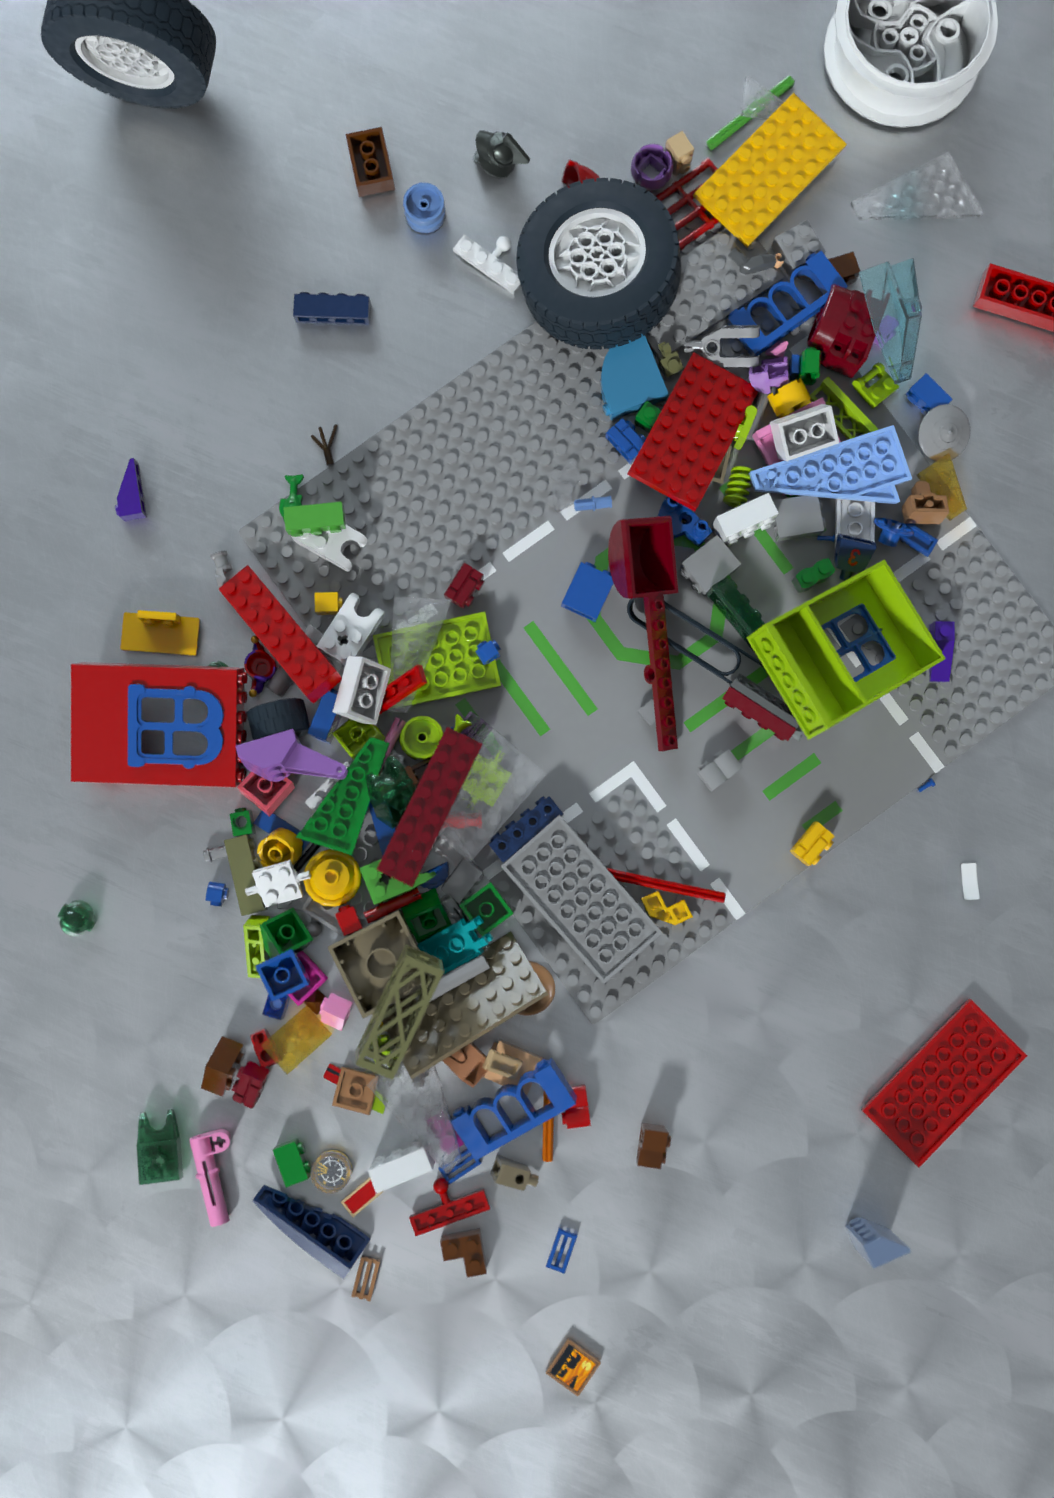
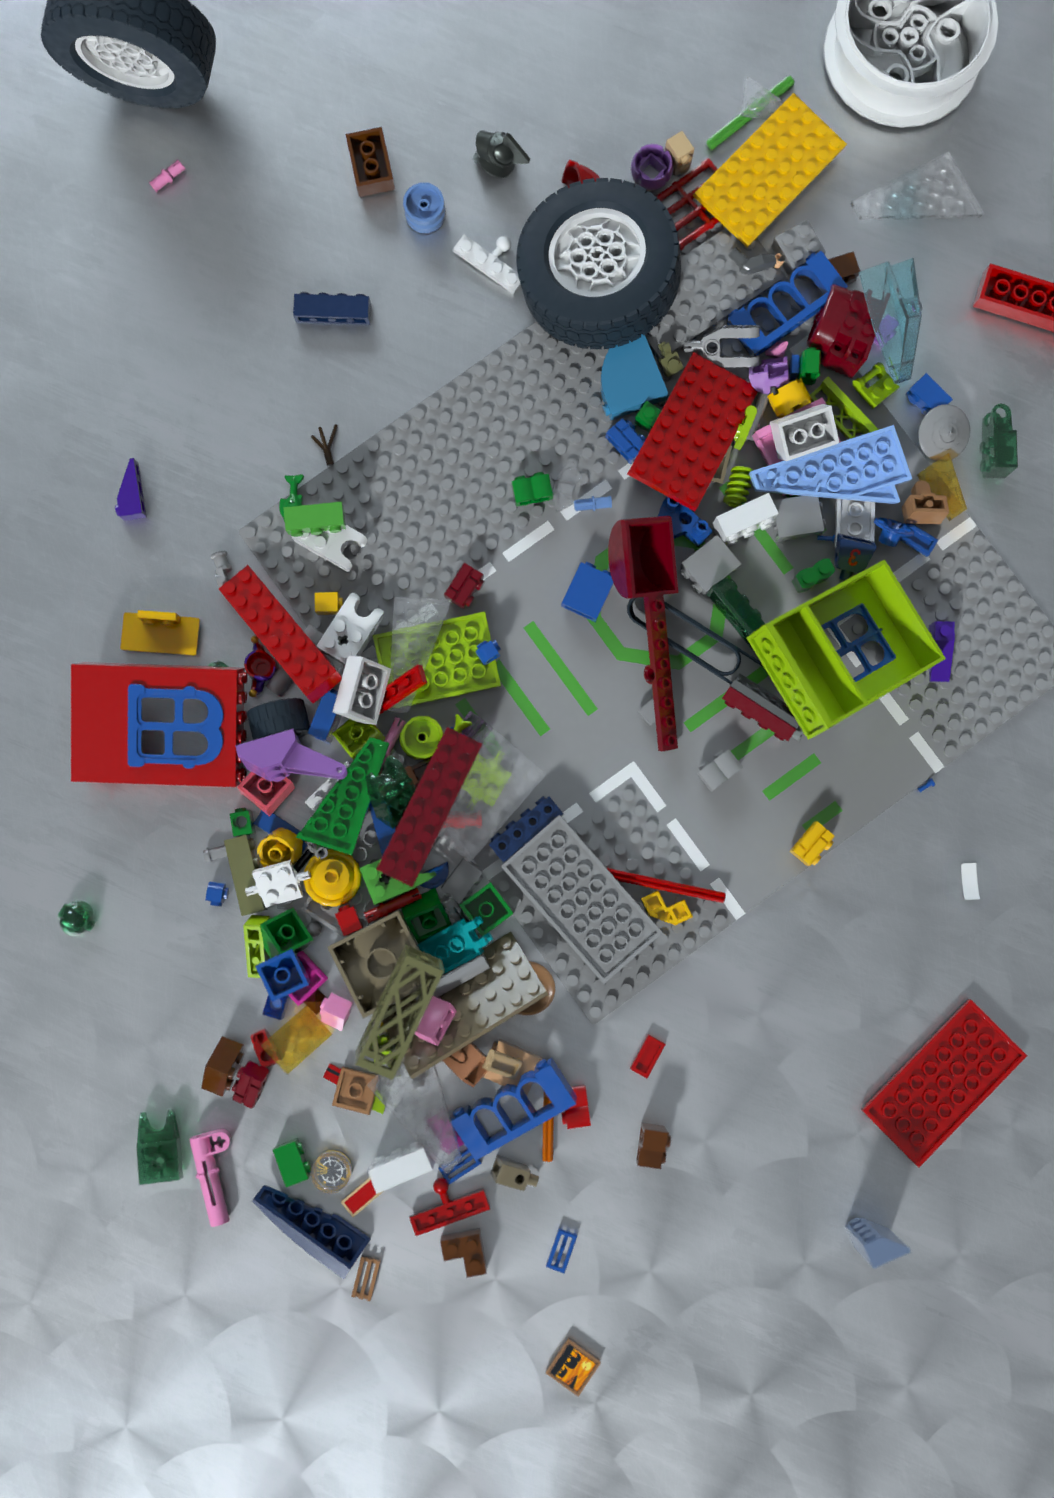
(167, 175): none -> bright pink pin
(318, 850): none -> light grey pin
(435, 1020): none -> bright pink brick
(532, 489): none -> green brick
(647, 1056): none -> red tile
(998, 444): none -> clear green brick

